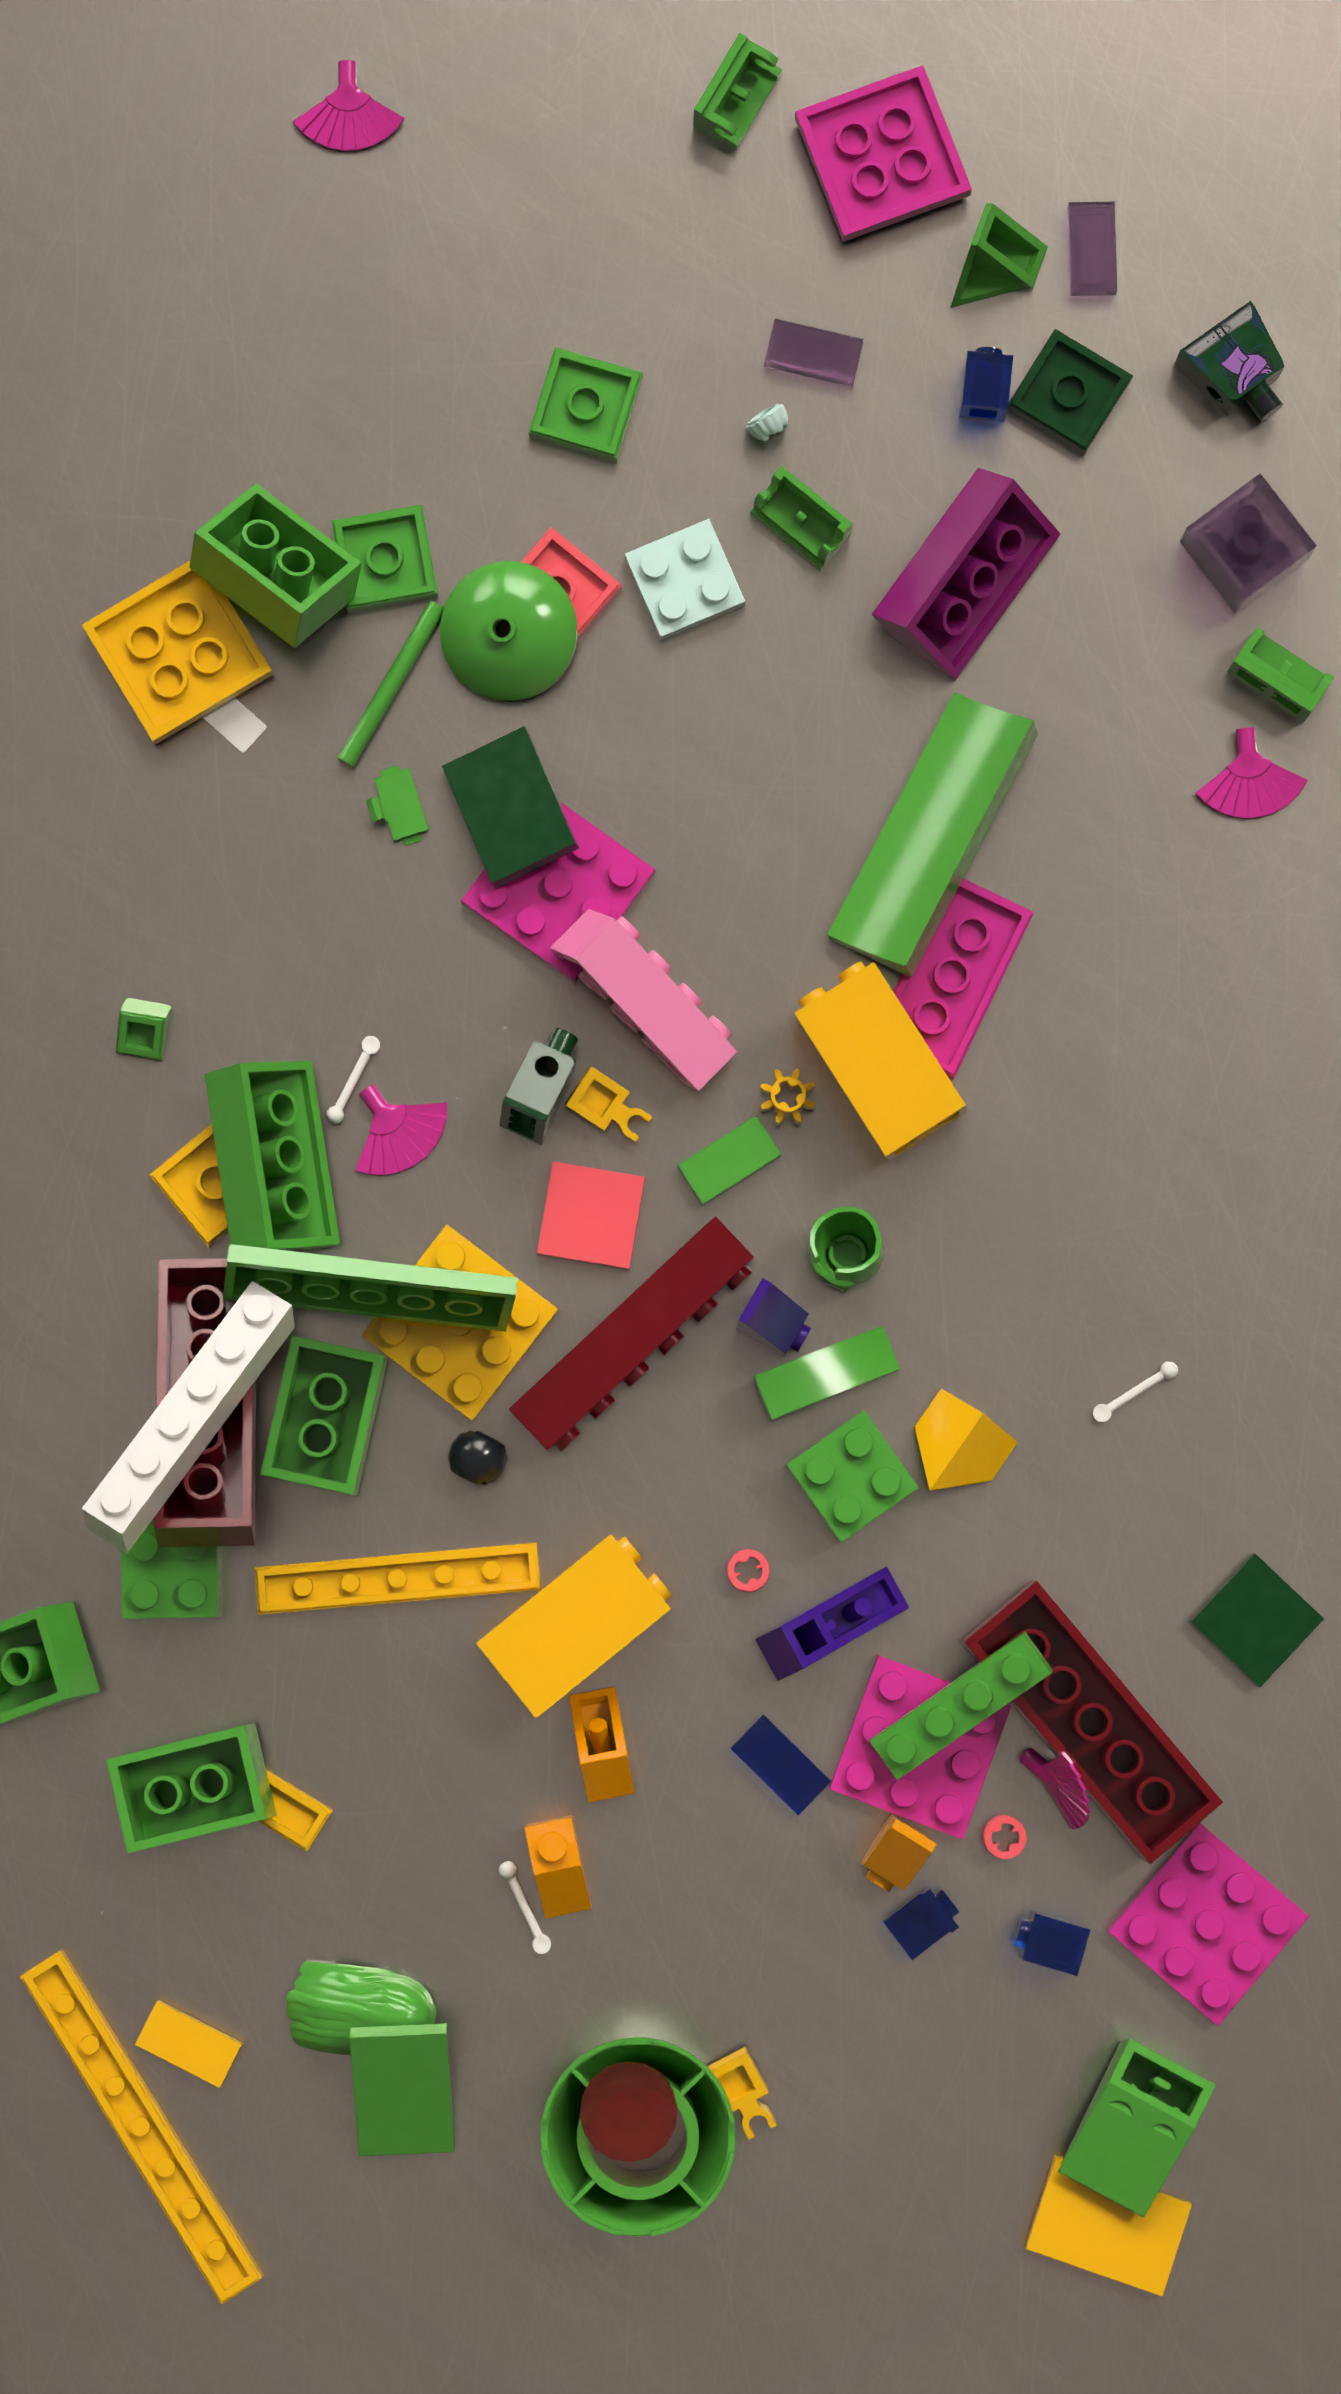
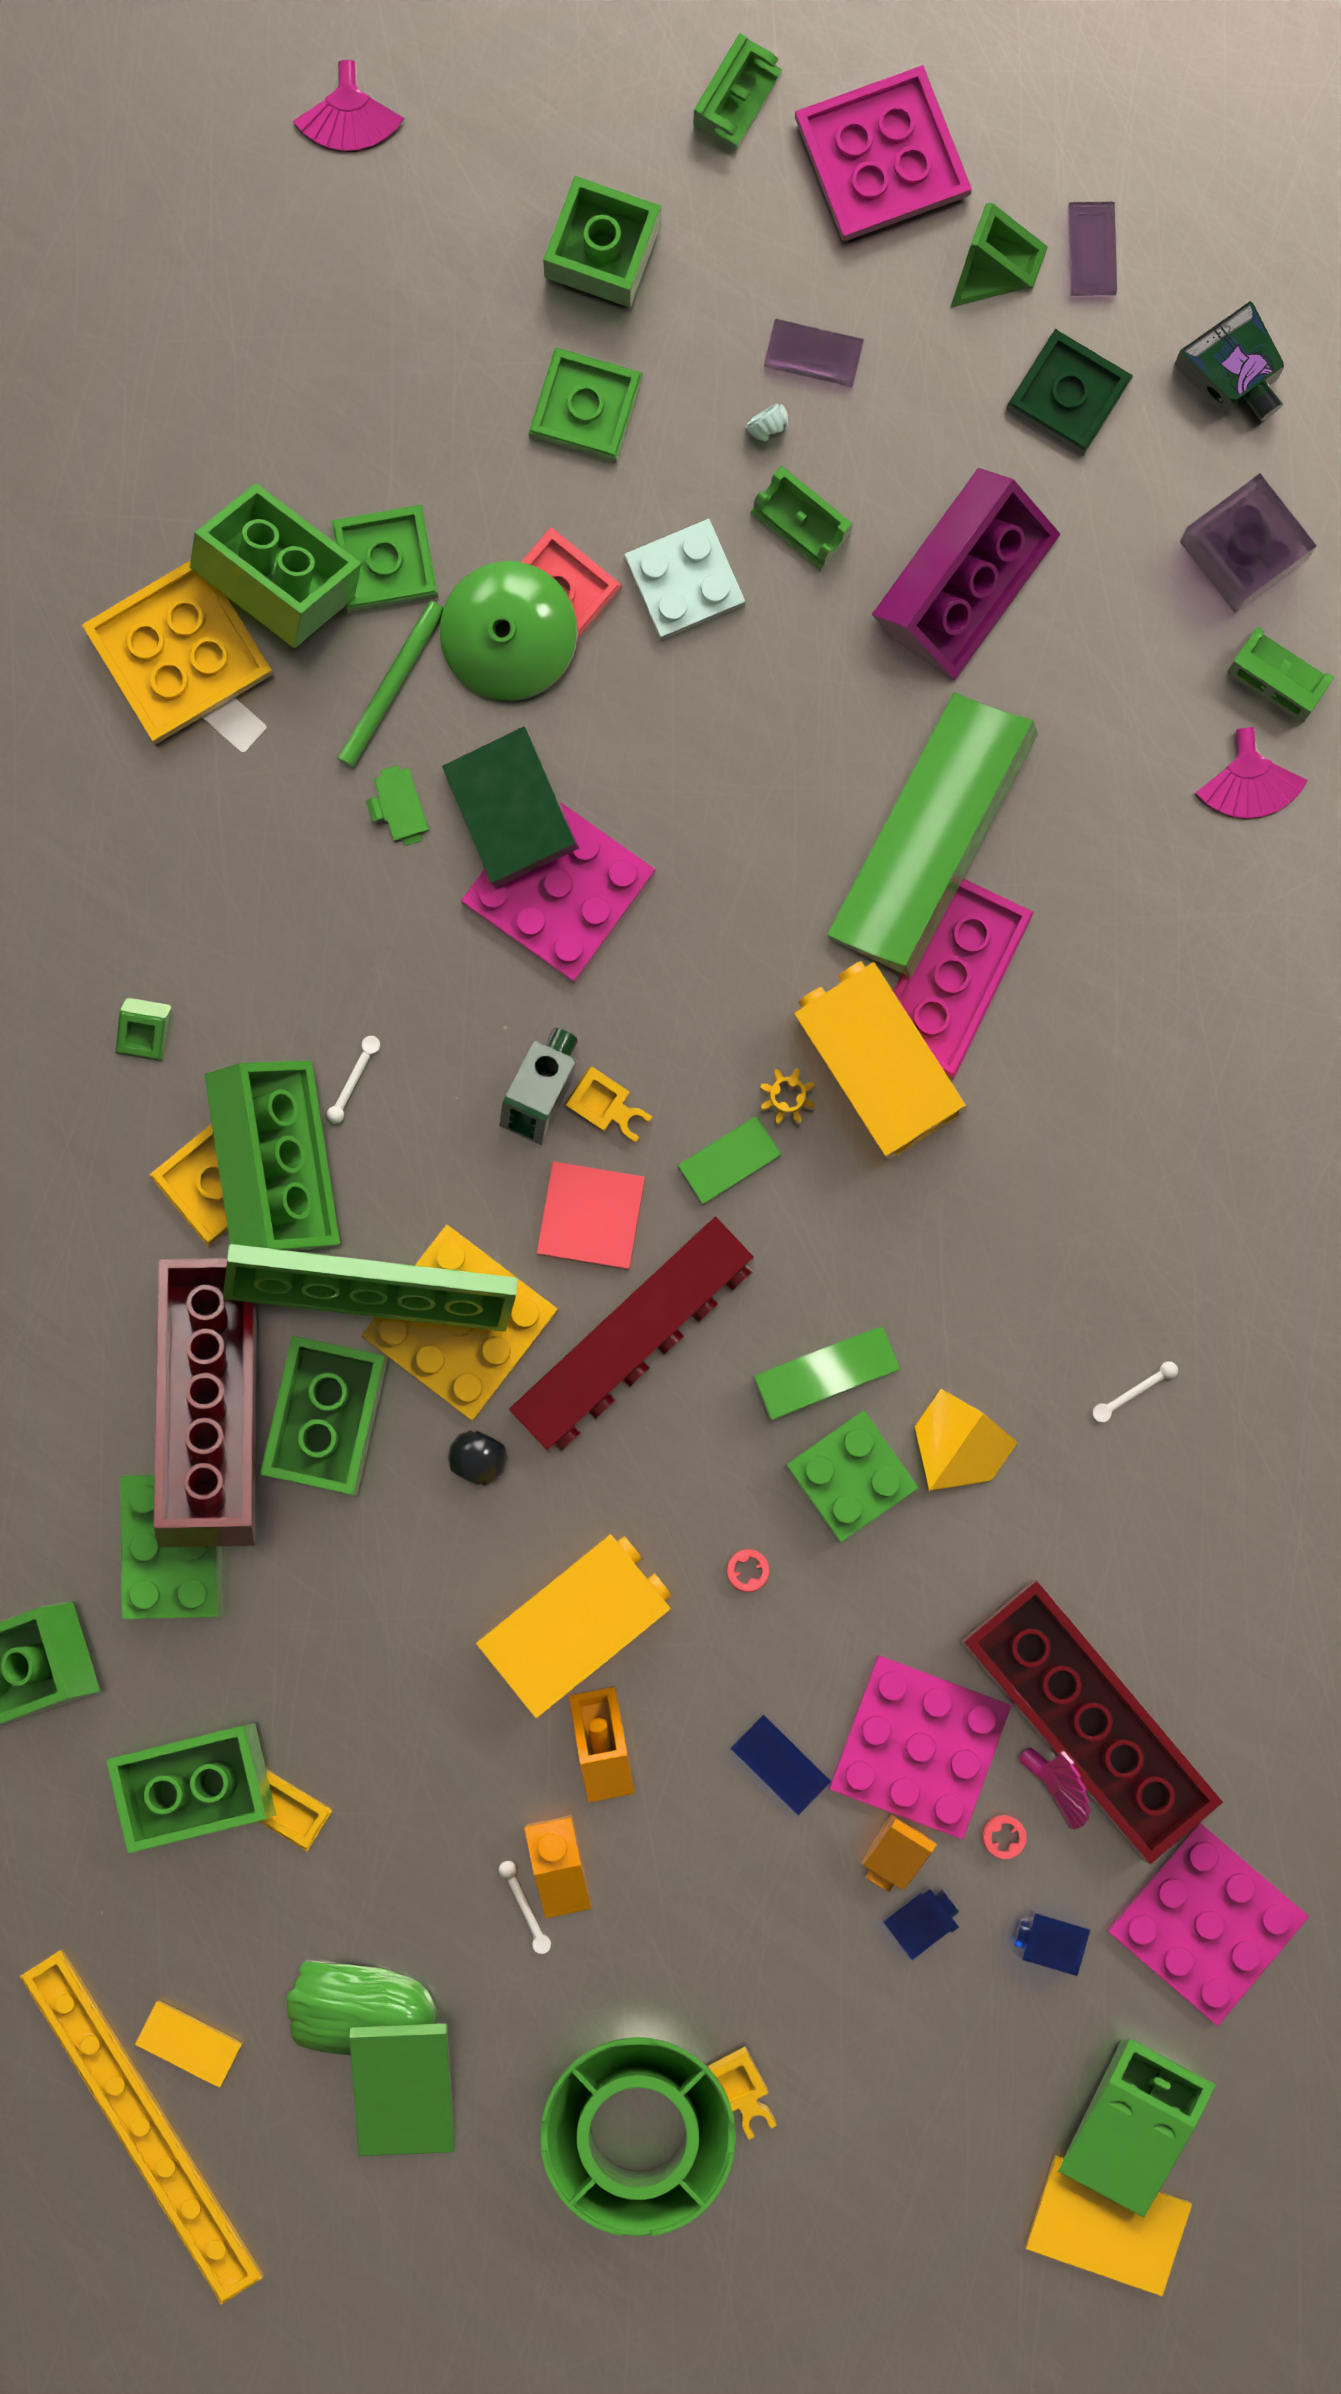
(189, 1417): white brick -> none
(397, 1578): yellow tile -> none
(399, 1133): dark pink hand -> none
(602, 241): none -> bright green brick
(628, 2111): clear red tile -> none
(647, 996): bright pink wedge -> none
(774, 1319): dark purple slope -> none
(832, 1624): dark purple slope -> none
(846, 1247): bright green helmet -> none
(961, 1705): bright green plate -> none
(986, 385): clear blue brick -> none
(1256, 1620): dark green tile -> none

